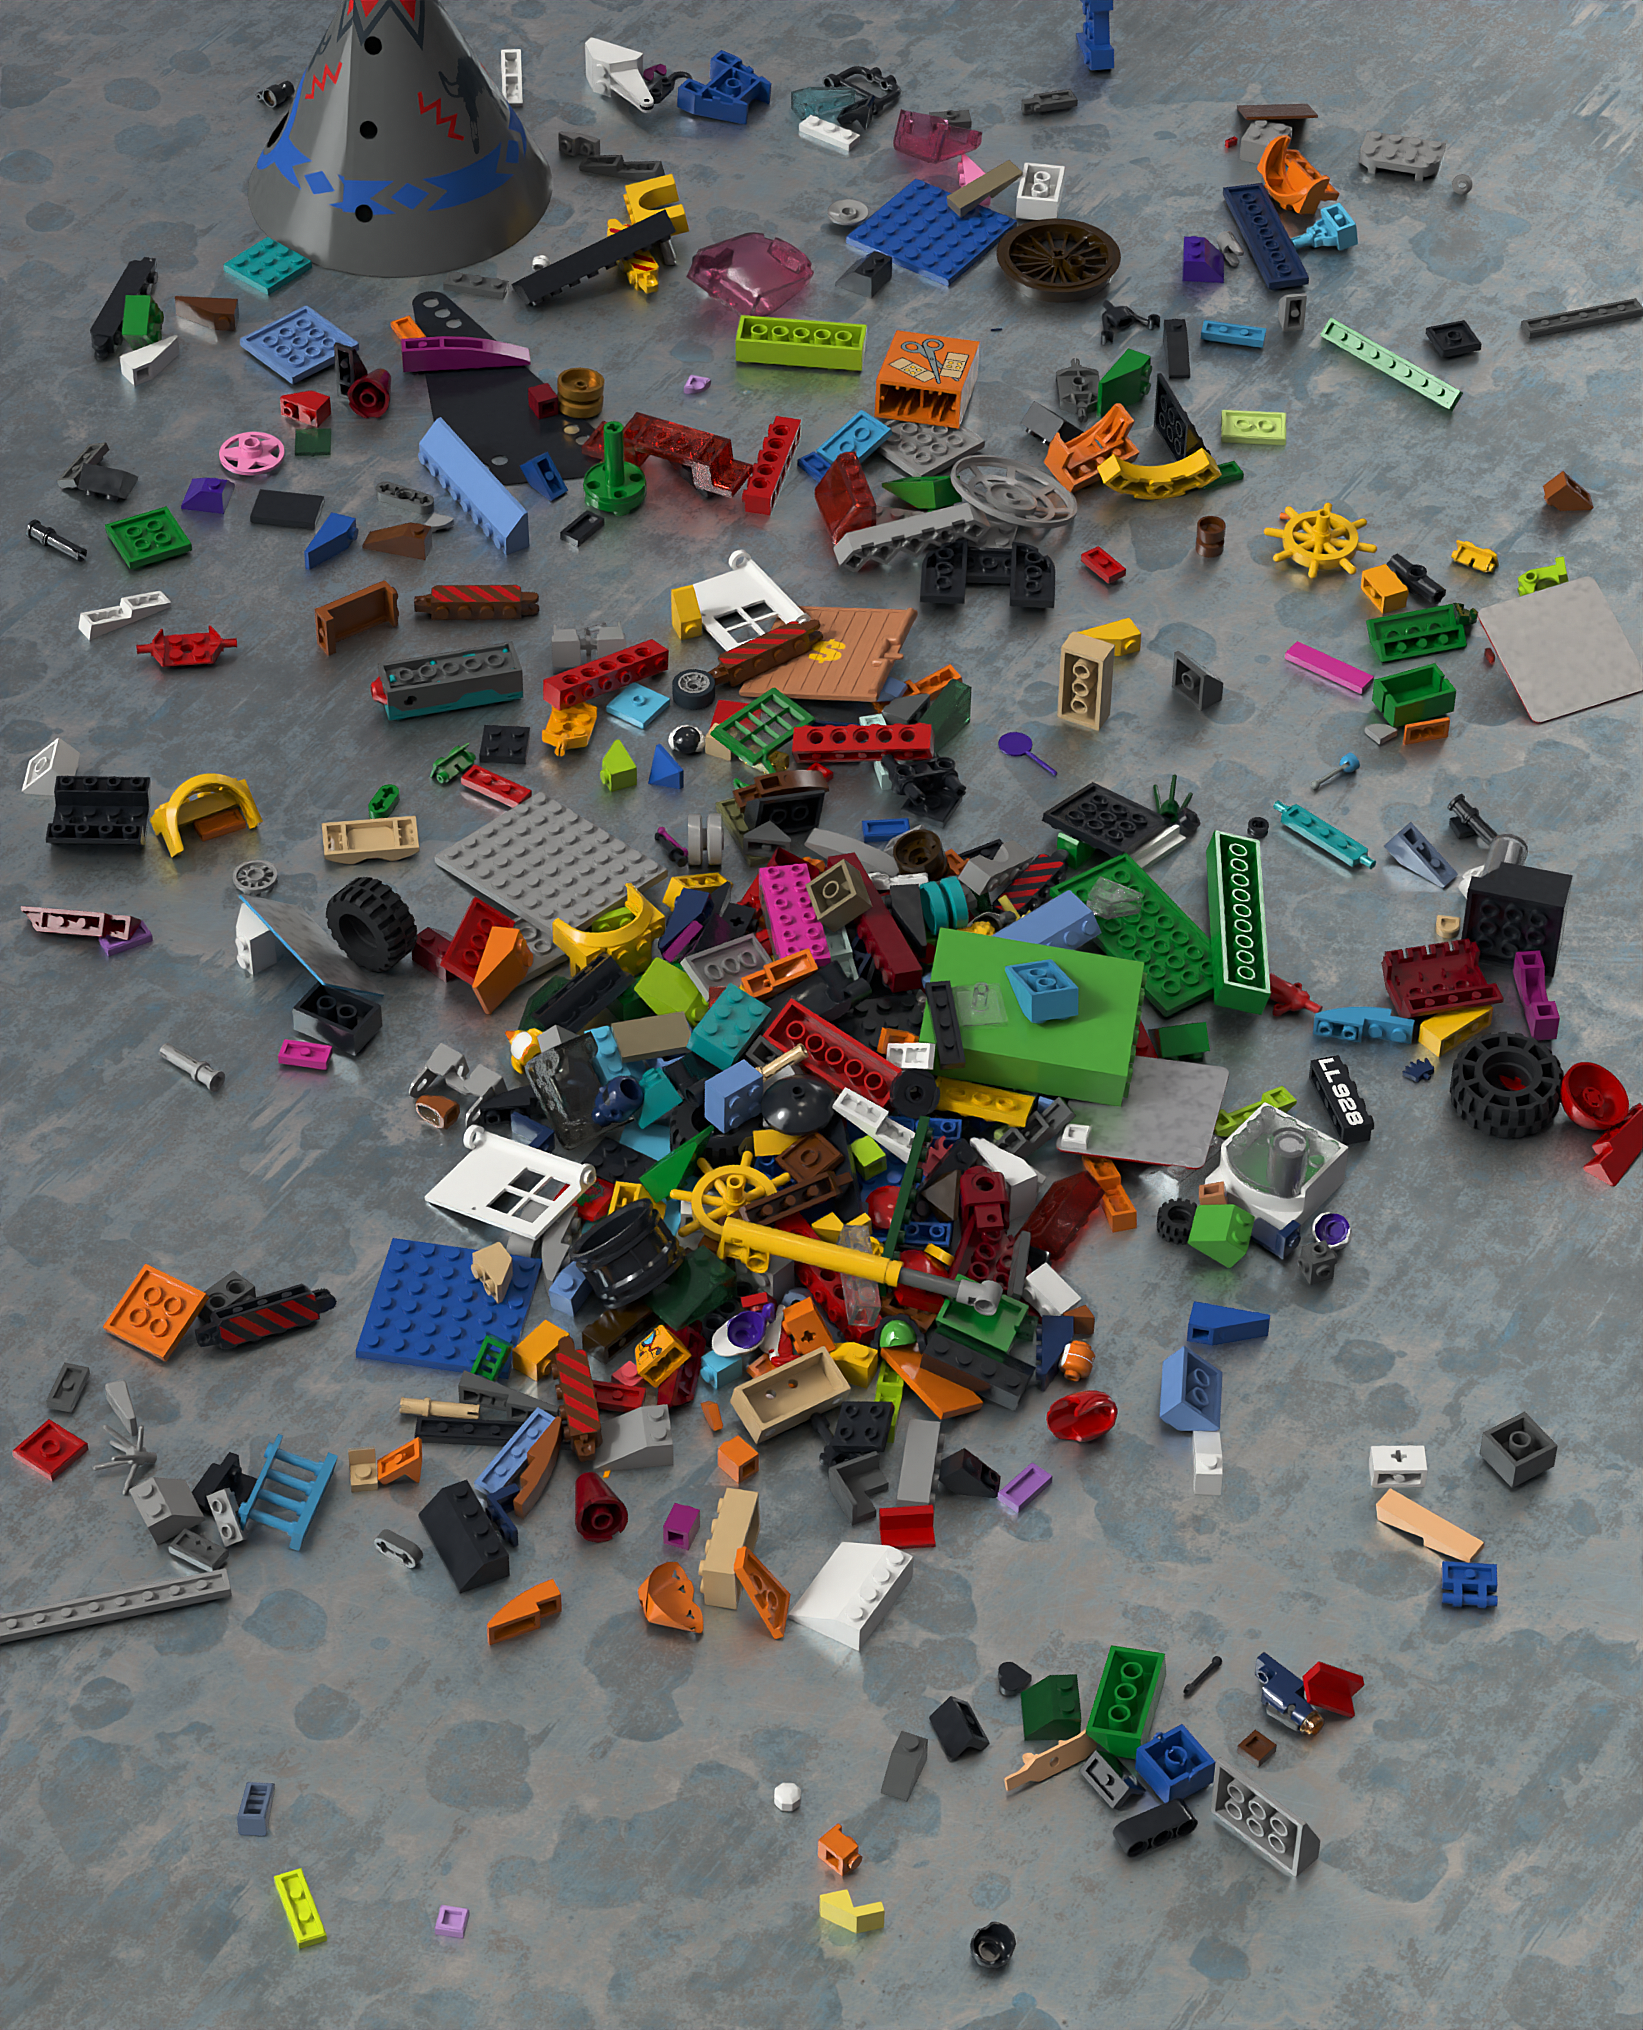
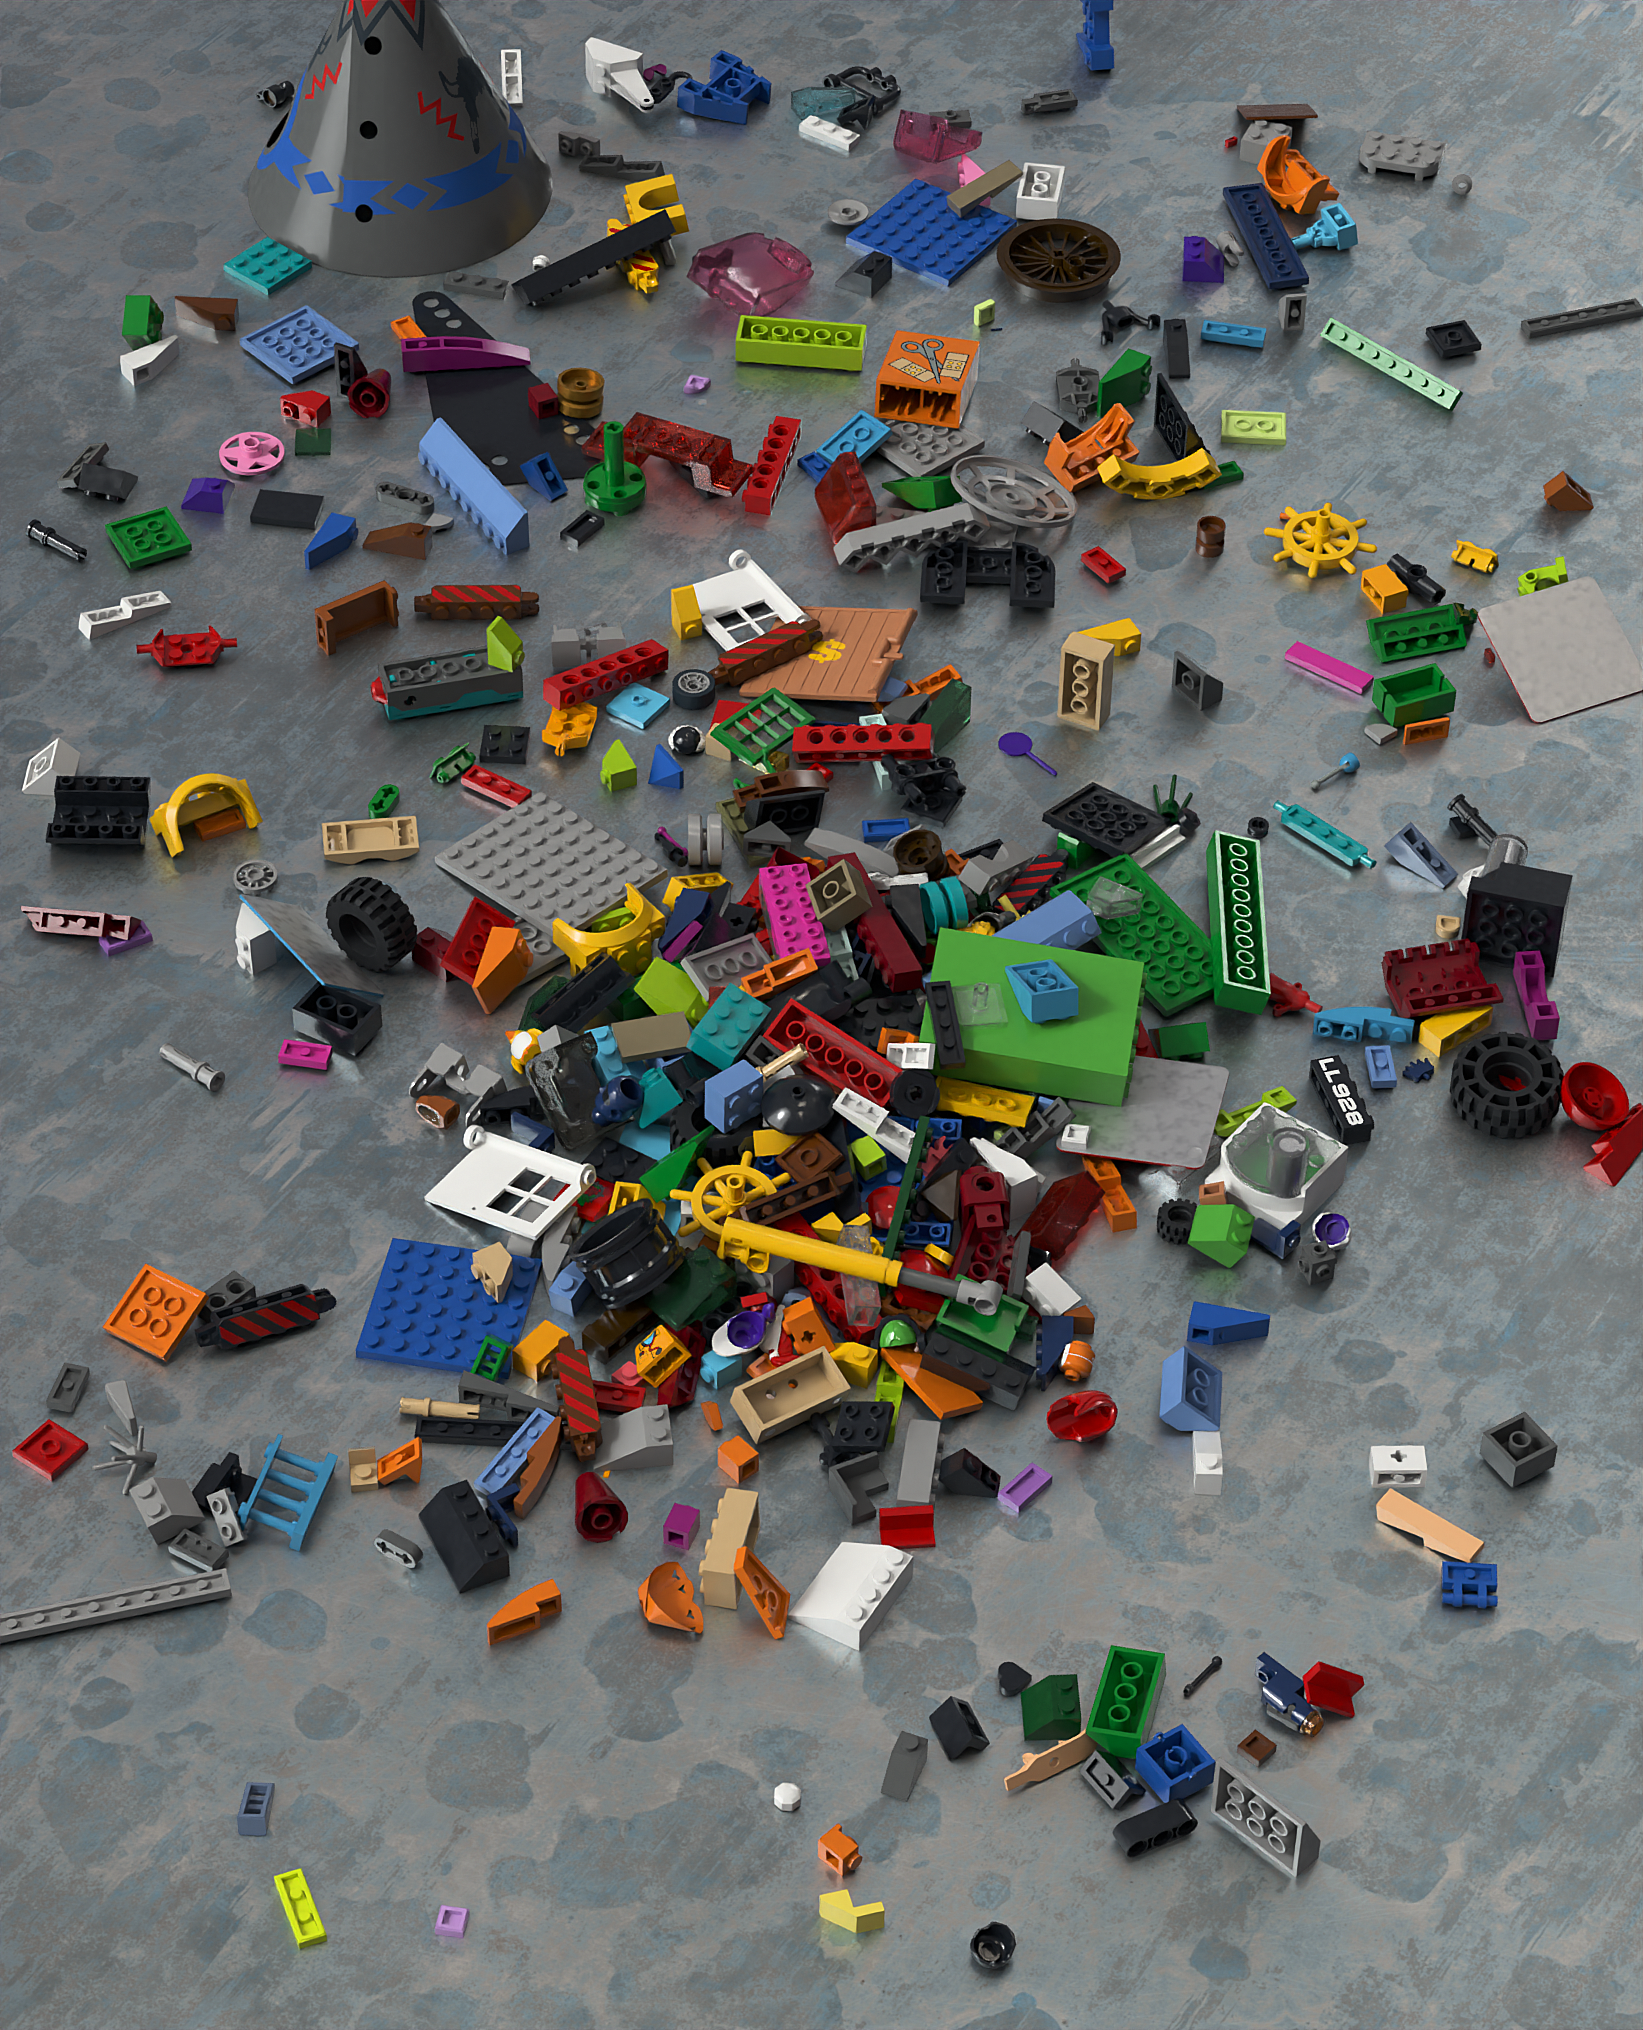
(107, 329): black hinge -> none
(504, 646): none -> lime slope
(984, 312): none -> yellowish green tile
(1380, 1066): none -> medium blue plate

